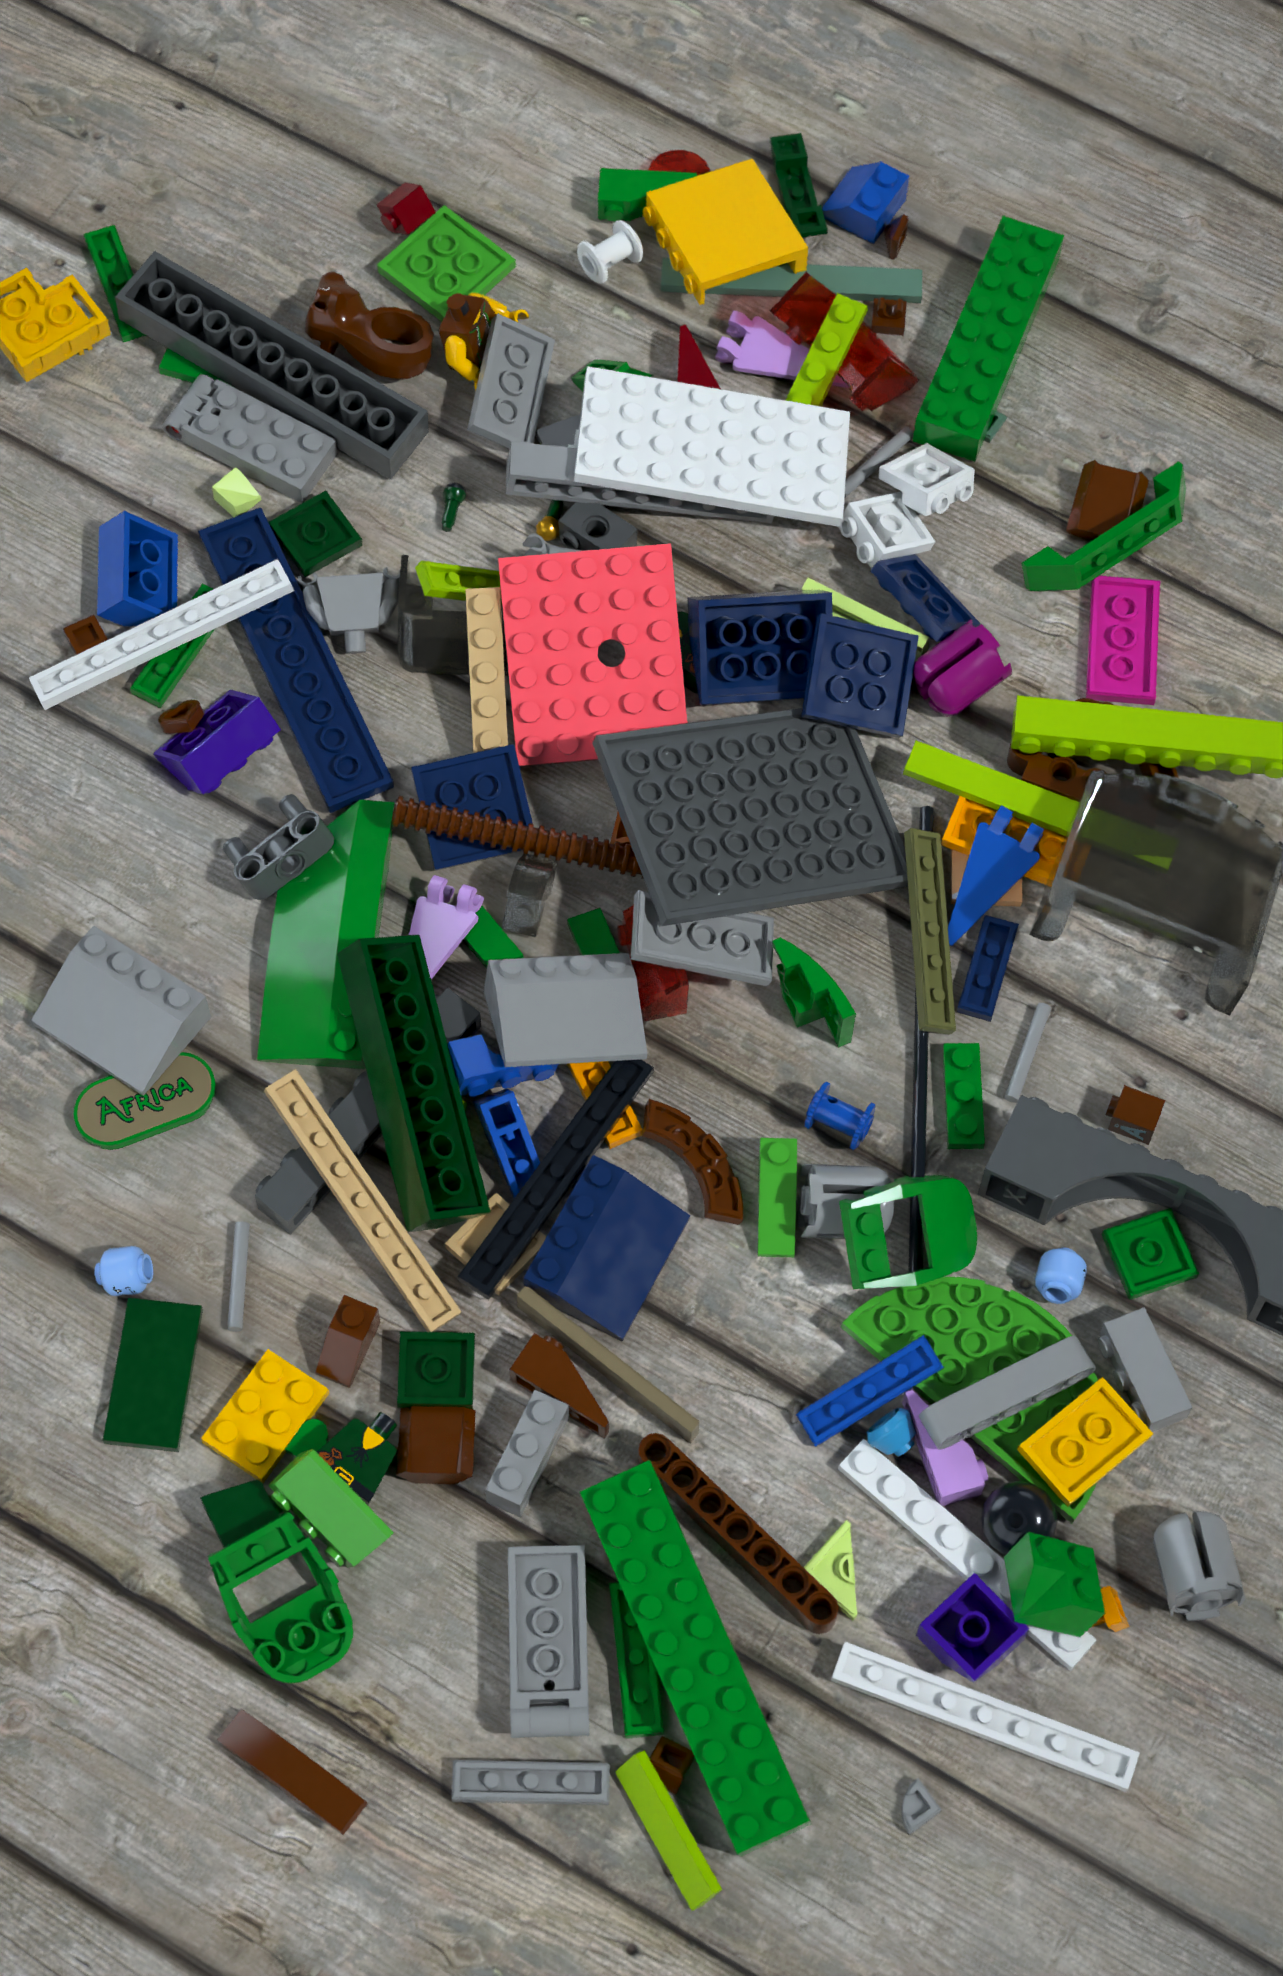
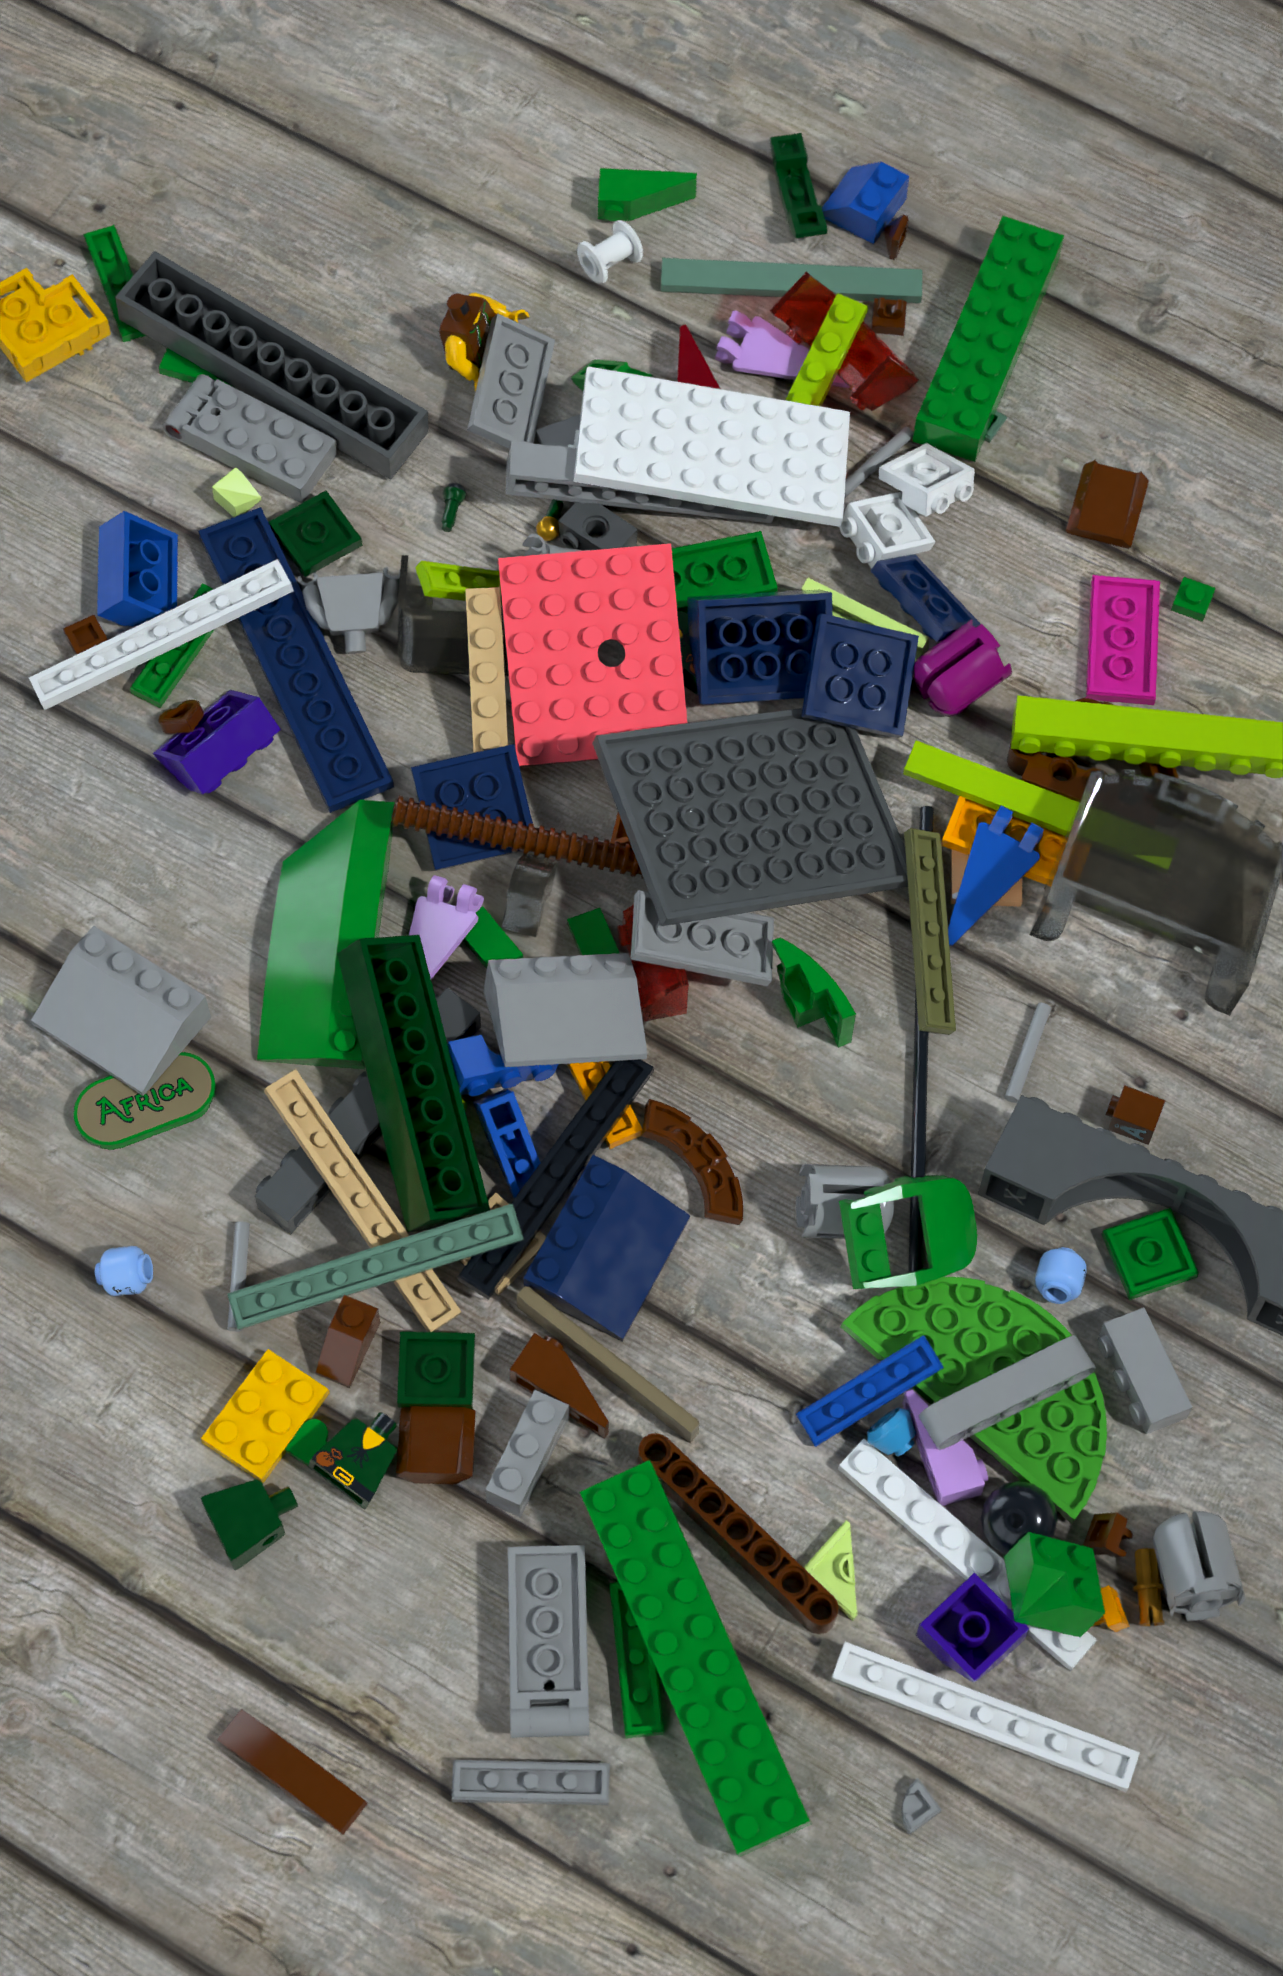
(153, 1375): dark green tile -> none
(282, 853): dark grey piece -> none
(305, 1631): green slope -> none
(329, 1509): bright green slope -> none
(343, 318): reddish brown animal -> none
(375, 1266): none -> sand green tile
(405, 208): dark red brick -> none
(444, 260): bright green plate -> none
(668, 1830): lime tile -> none
(671, 1763): reddish brown slope -> none
(680, 162): clear red tile -> none
(722, 568): none -> green plate
(723, 227): yellow panel -> none
(777, 1197): bright green slope -> none
(839, 1115): blue hose -> none
(963, 1096): green plate -> none
(987, 968): dark blue tile -> none
(1051, 571): green slope -> none
(1085, 1441): yellow plate -> none
(1106, 1533): none -> reddish brown tile
(1148, 1587): none -> pearl gold axle
(1193, 599): none -> green plate

